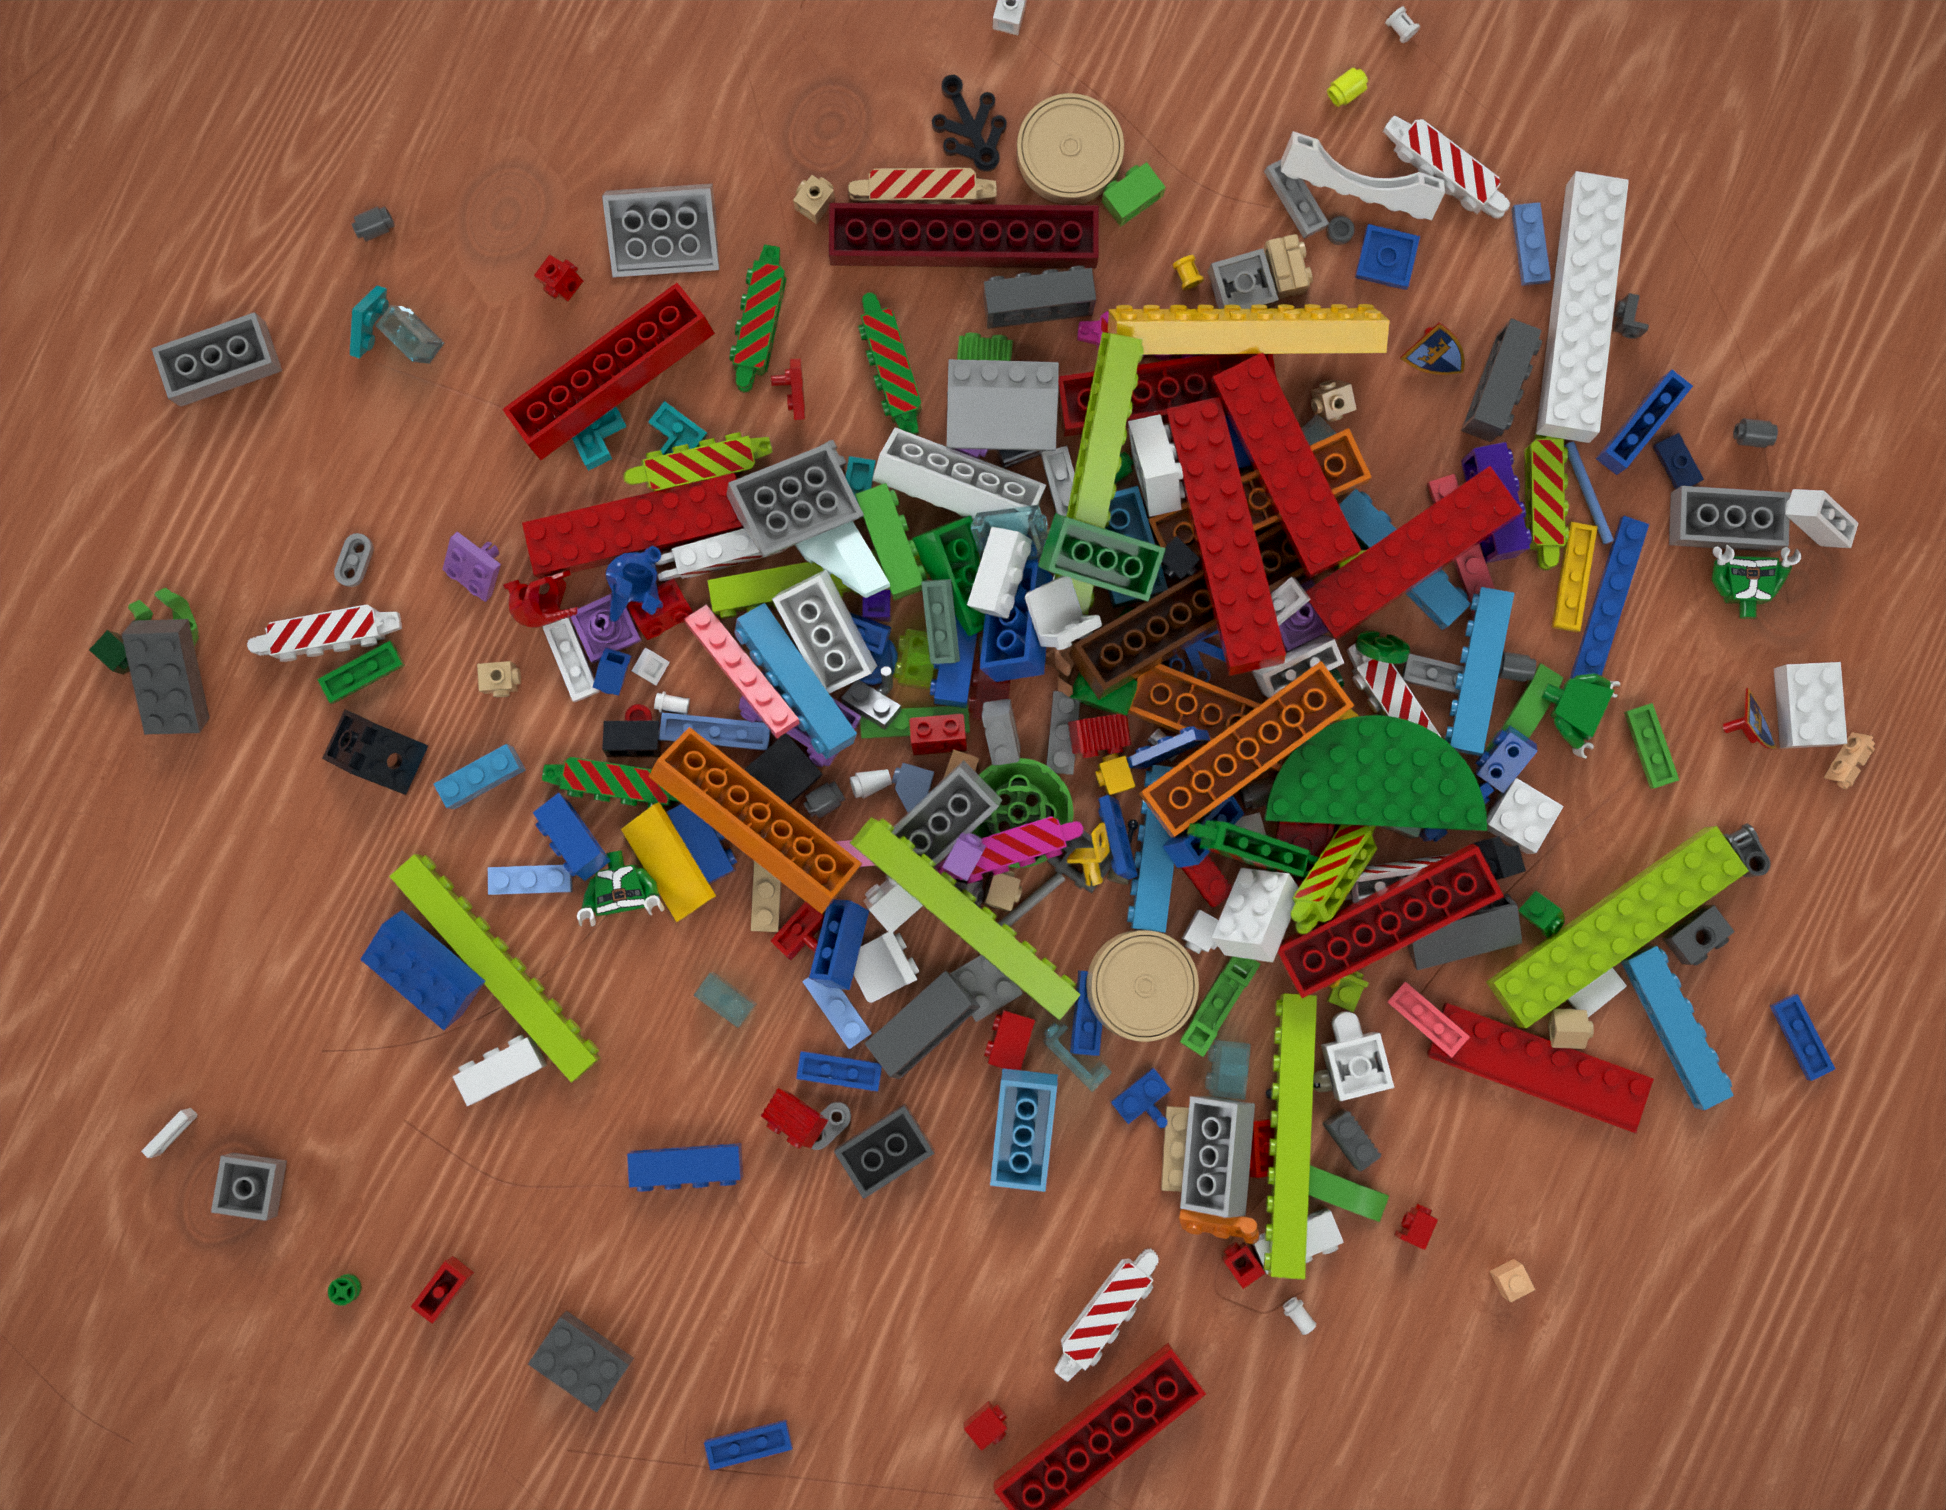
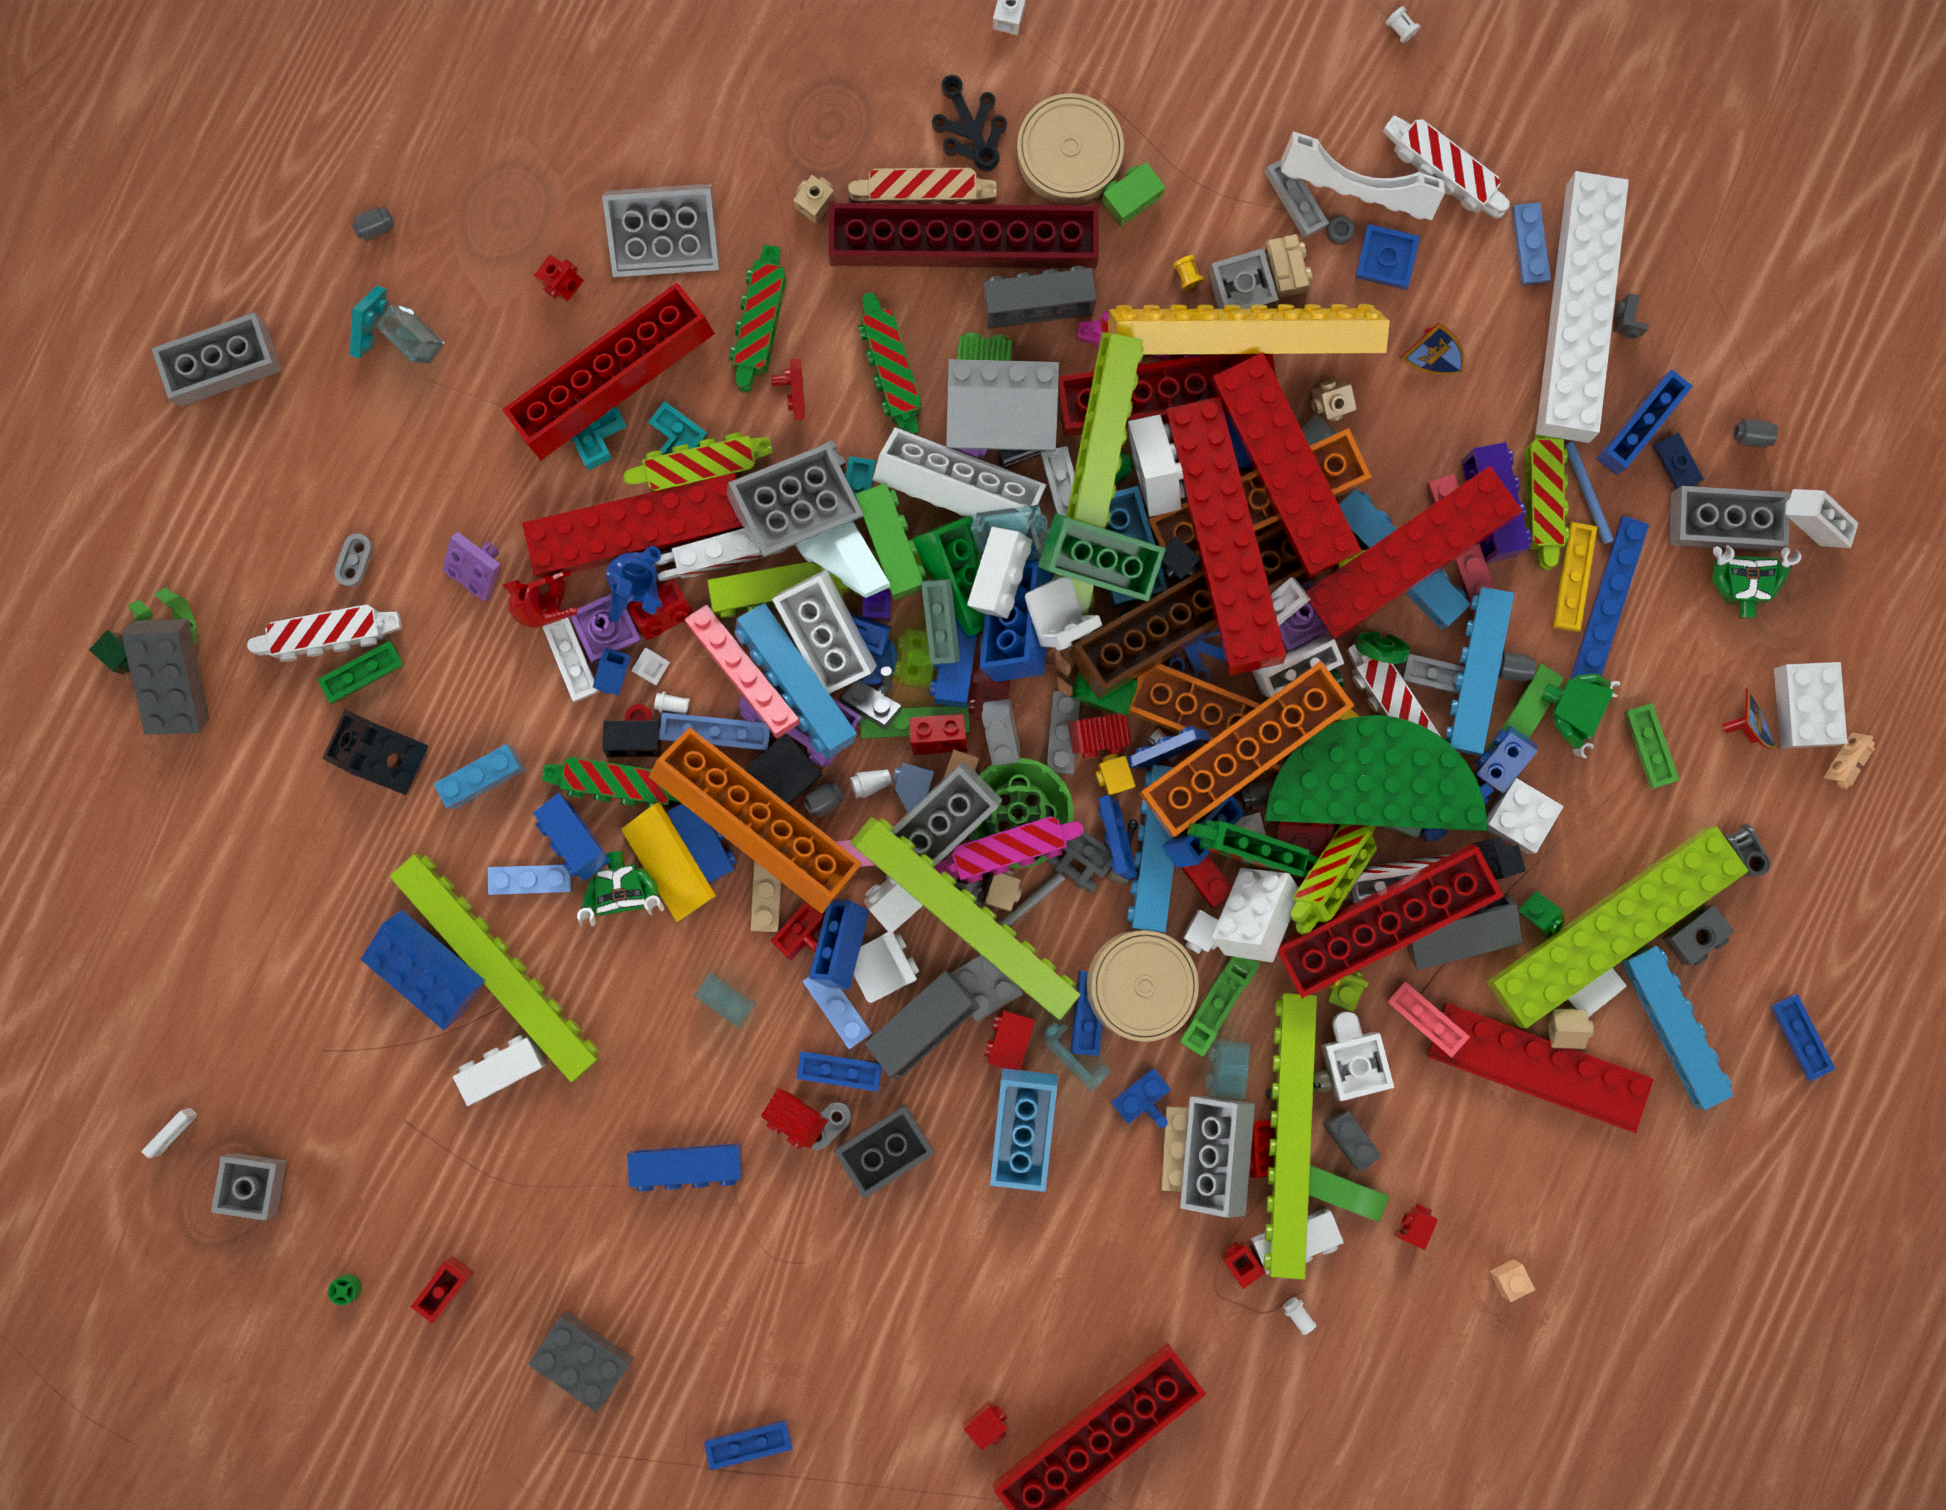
(498, 678): tan brick -> none
(964, 855): medium lavender brick -> none
(1092, 857): yellow bracket -> none
(1105, 1313): white hinge -> none
(1221, 1227): orange plate -> none
(1347, 87): neon yellow brick -> none
(1502, 380): dark grey brick -> none

